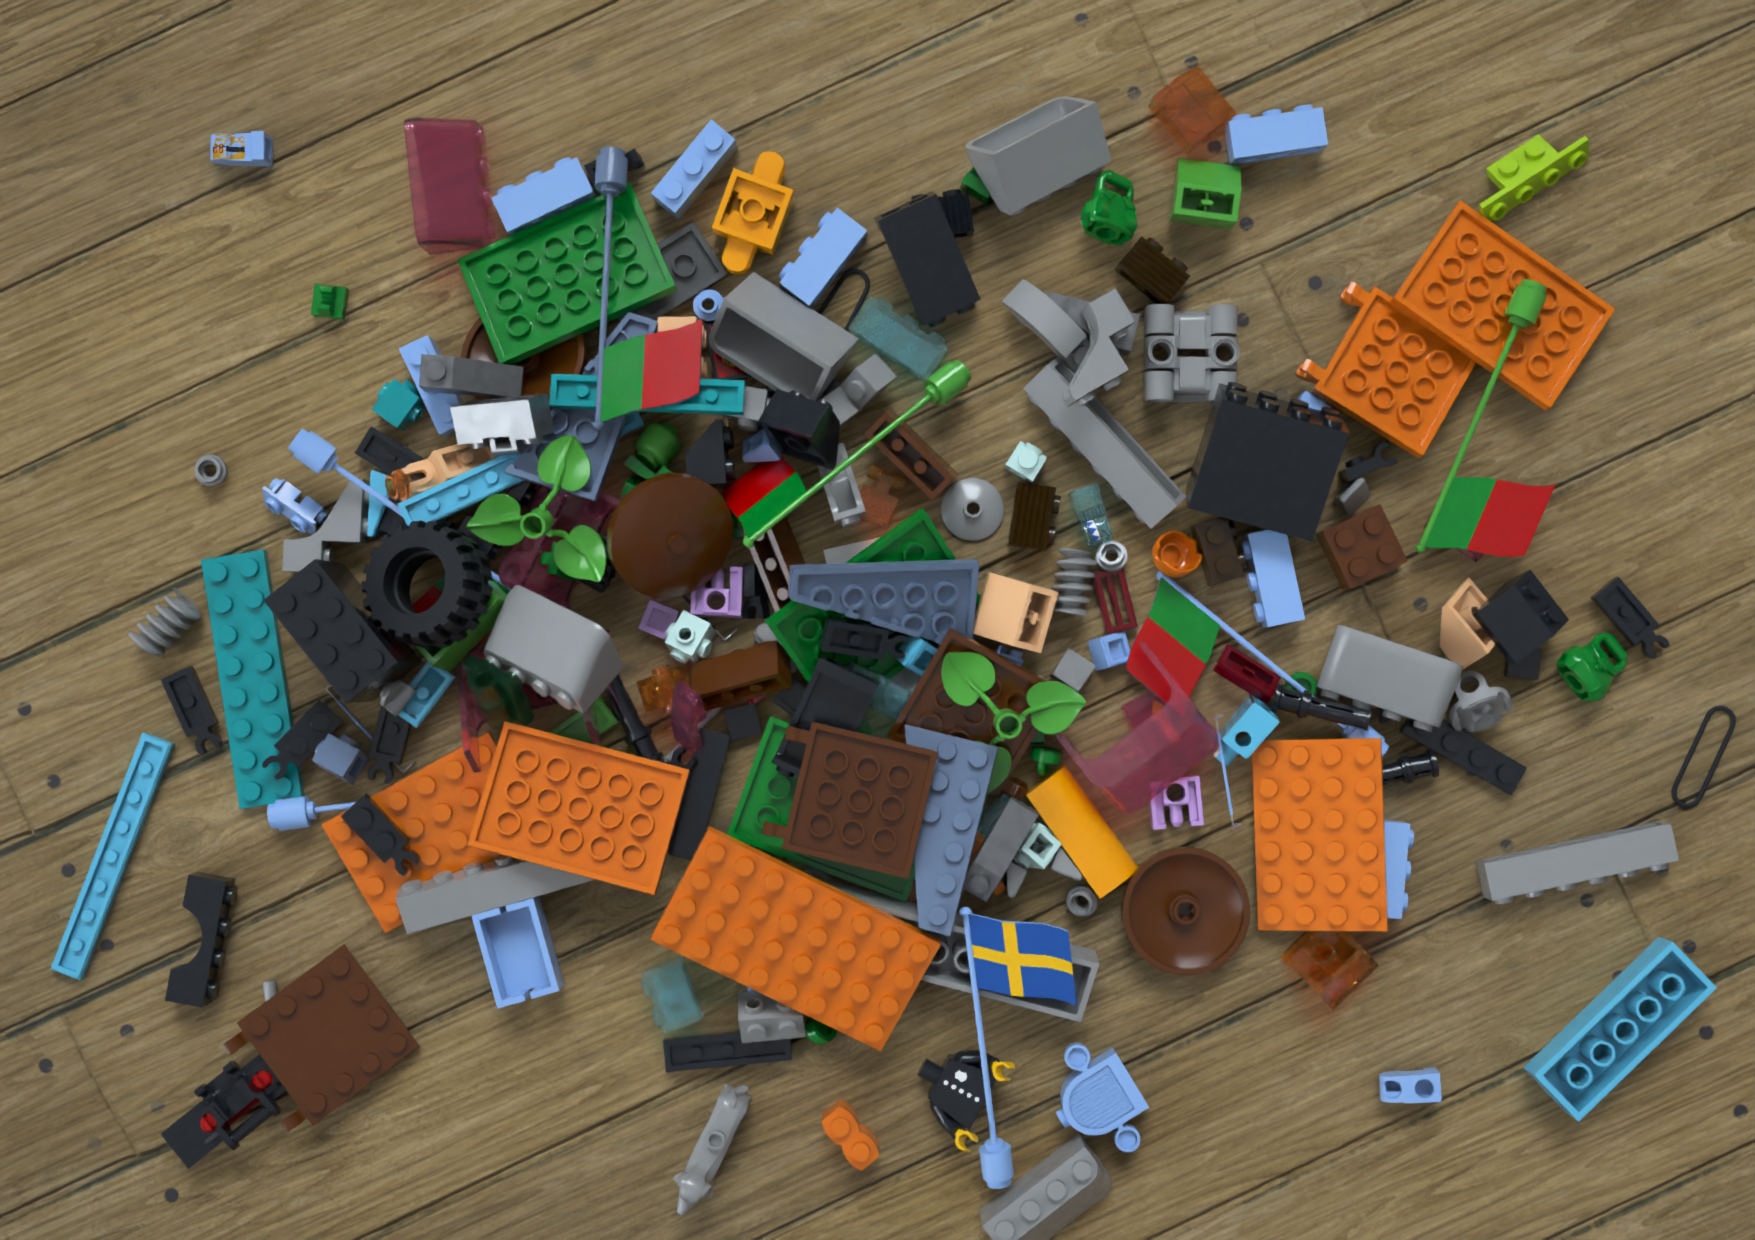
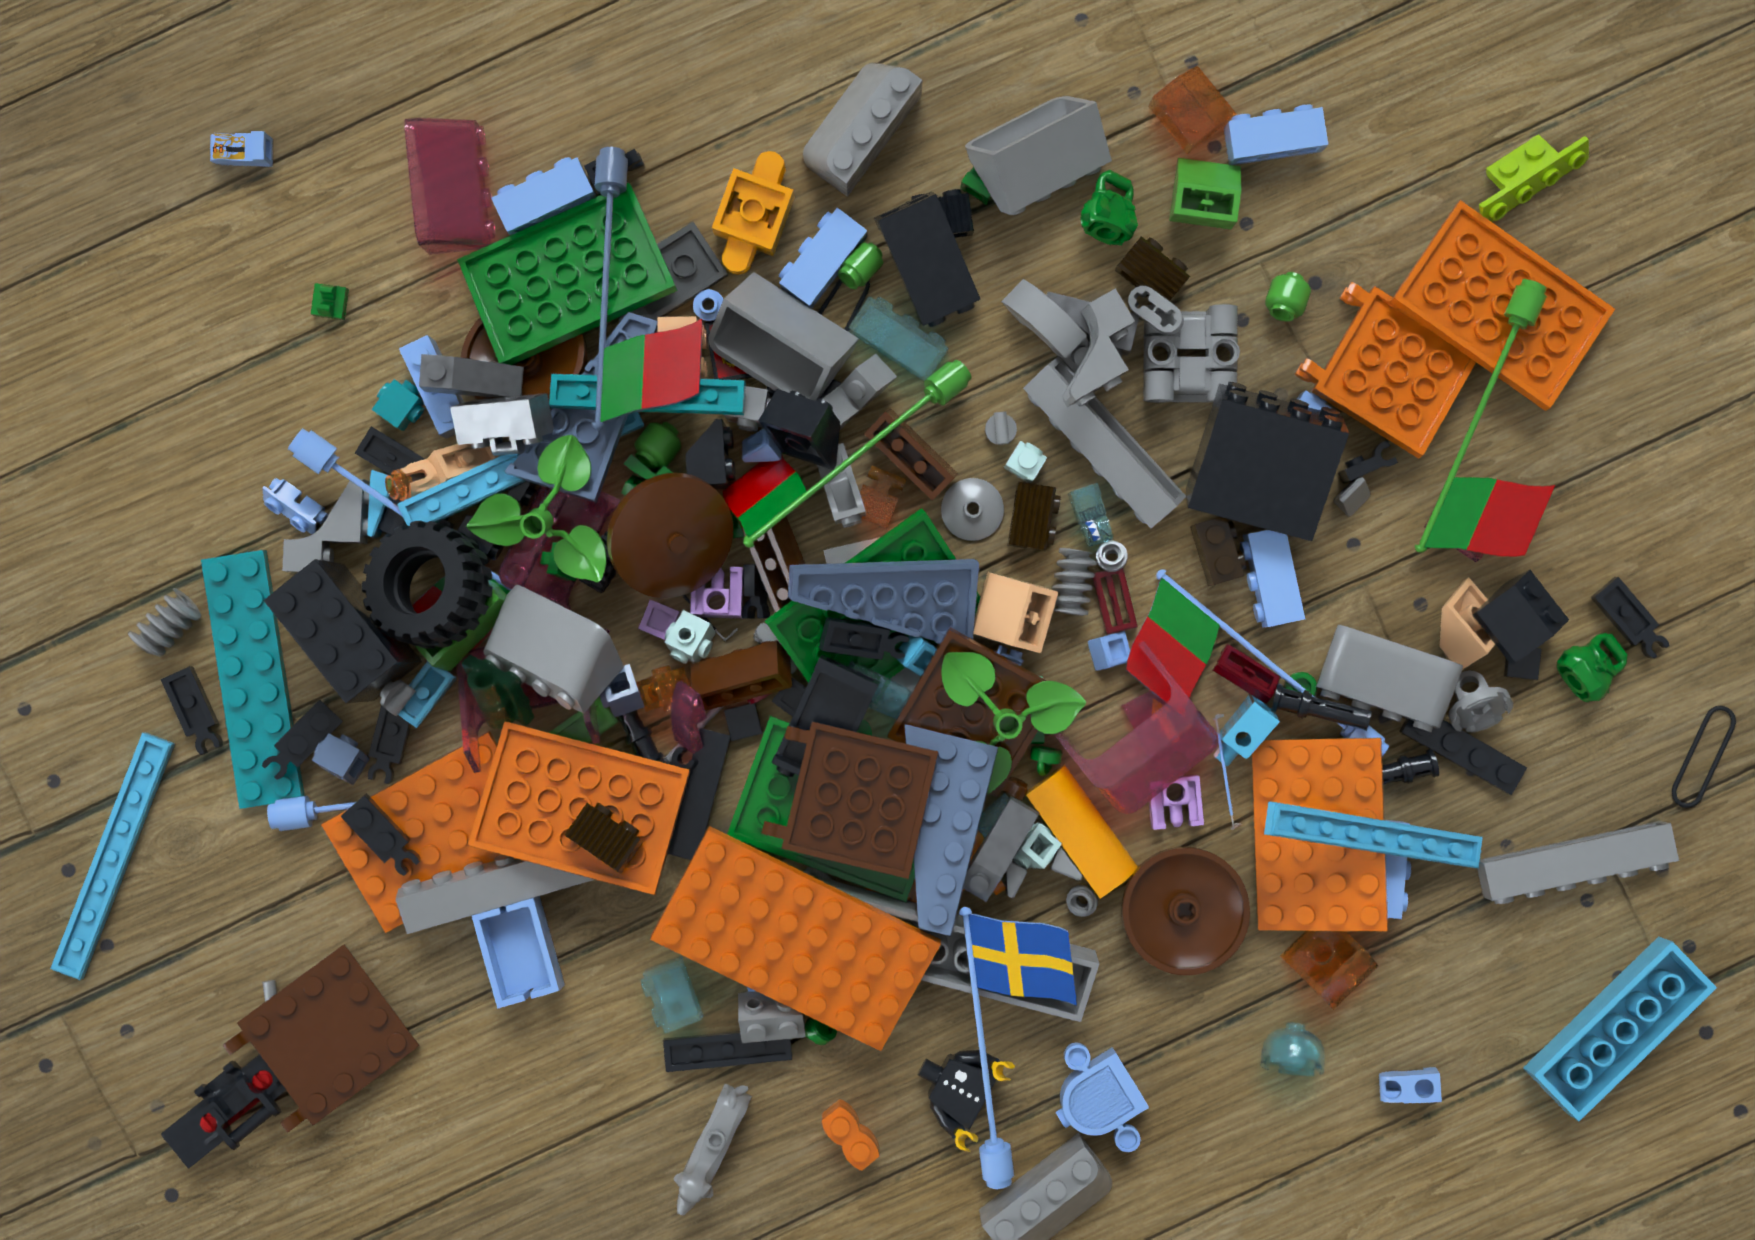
(202, 466): light grey plate -> none
(209, 901): black arch -> none
(362, 728): light blue piece -> none
(604, 837): none -> dark brown brick
(622, 693): none -> sand blue brick
(694, 170): light blue brick -> none
(860, 265): none -> bright green brick
(861, 124): none -> light grey windscreen
(1000, 428): none -> light grey plate
(1073, 669): light grey slope -> none
(1160, 304): none -> light grey beam
(1176, 554): orange hair -> none
(1288, 296): none -> bright green head
(1294, 1051): none -> clear light blue cylinder
(1361, 547): reddish brown brick -> none
(1372, 835): none -> medium azure tile

